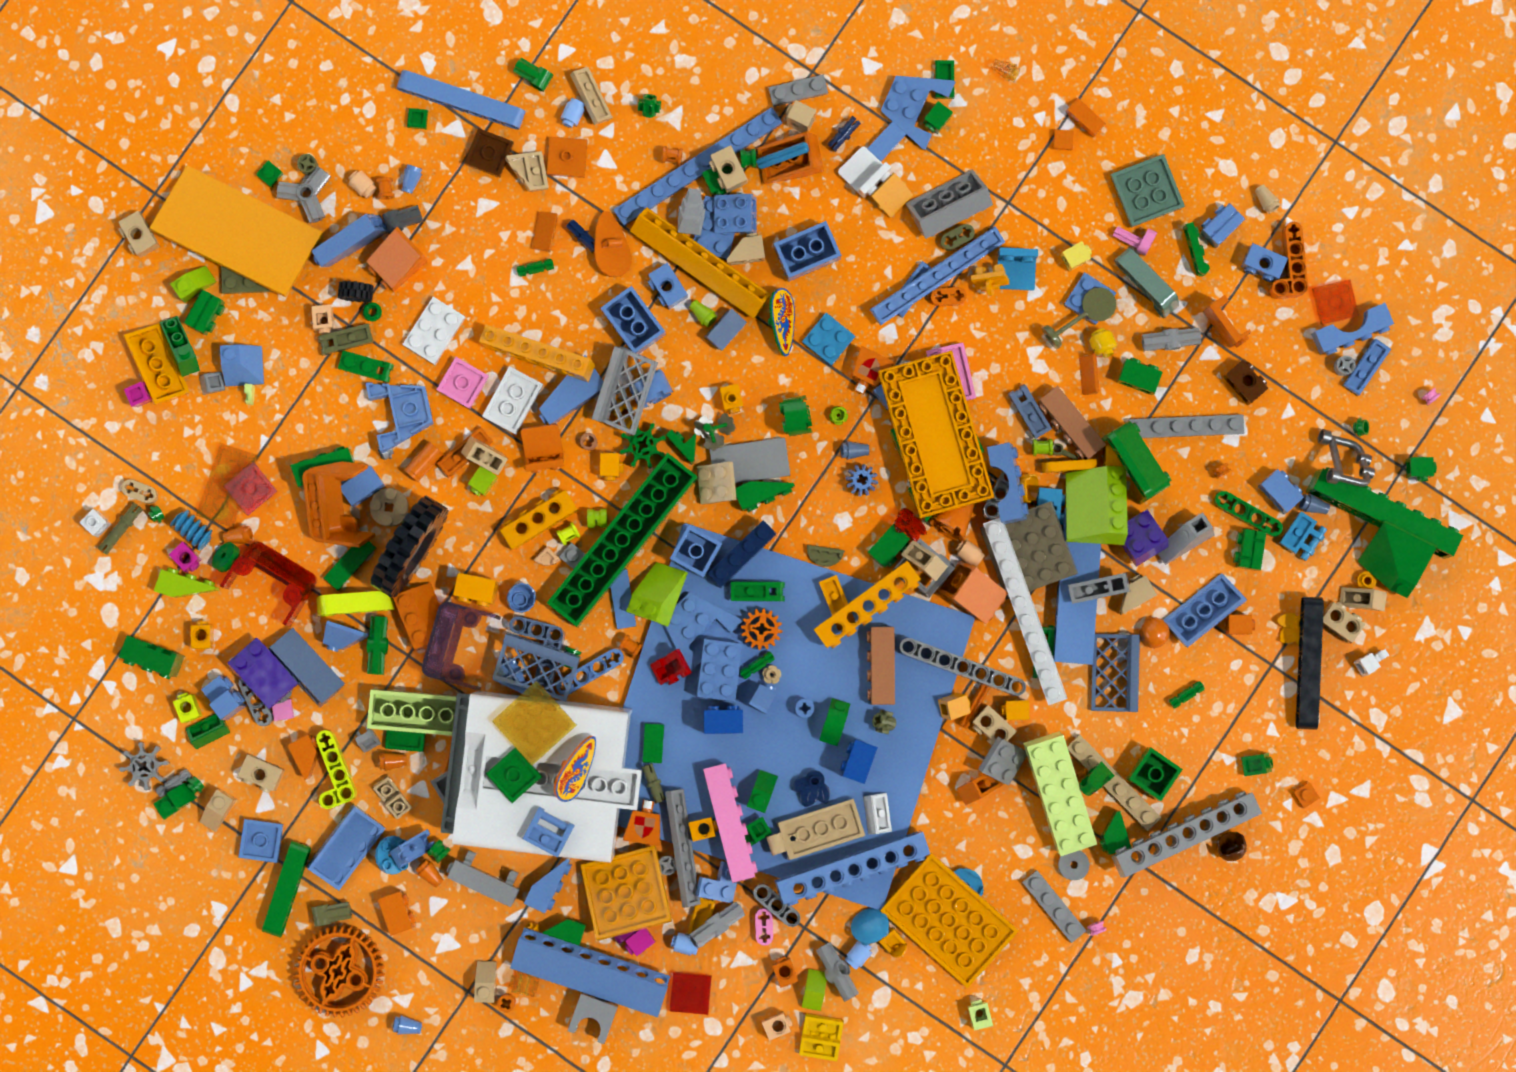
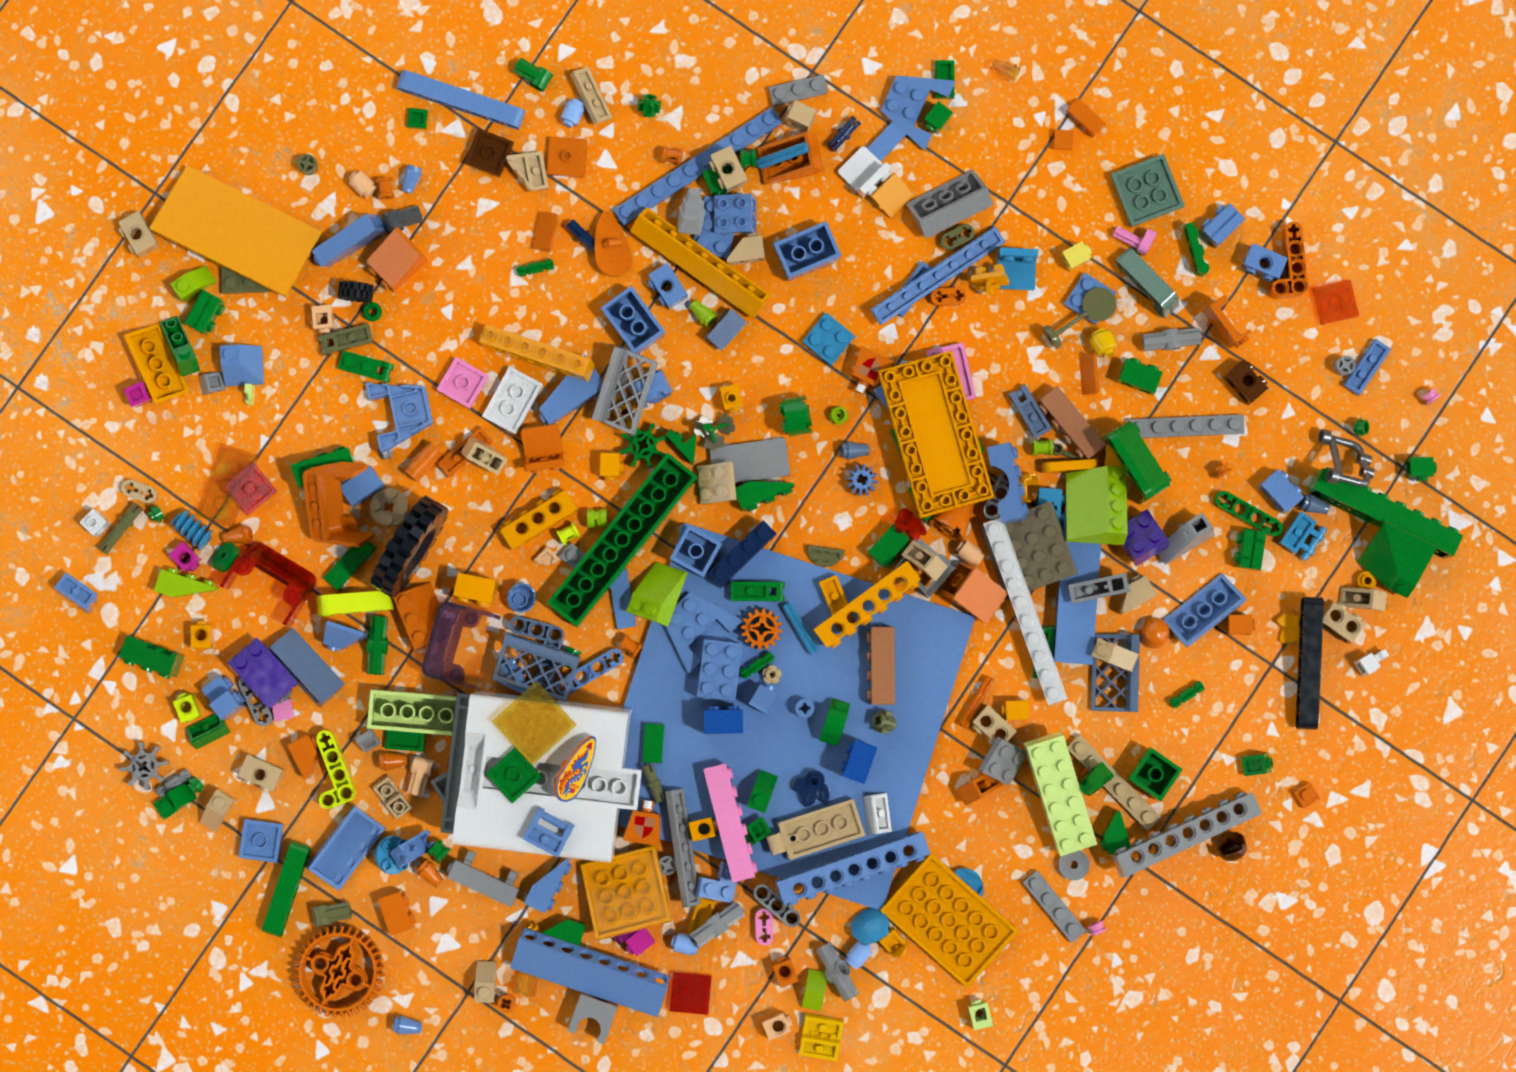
(76, 592): none -> medium blue hinge
(269, 174): green plate -> none
(311, 204): light grey piece -> none
(421, 771): none -> light nougat piece
(434, 330): white plate -> none
(482, 481): lime brick -> none
(583, 438): nougat bush -> none
(670, 667): red cylinder -> none
(782, 319): shield -> none
(800, 628): none -> dark azure axle
(954, 706): light orange brick -> none
(972, 666): light grey beam -> none
(1114, 655): none -> tan slope
(1267, 199): tan cone -> none
(1374, 320): medium blue arch -> none

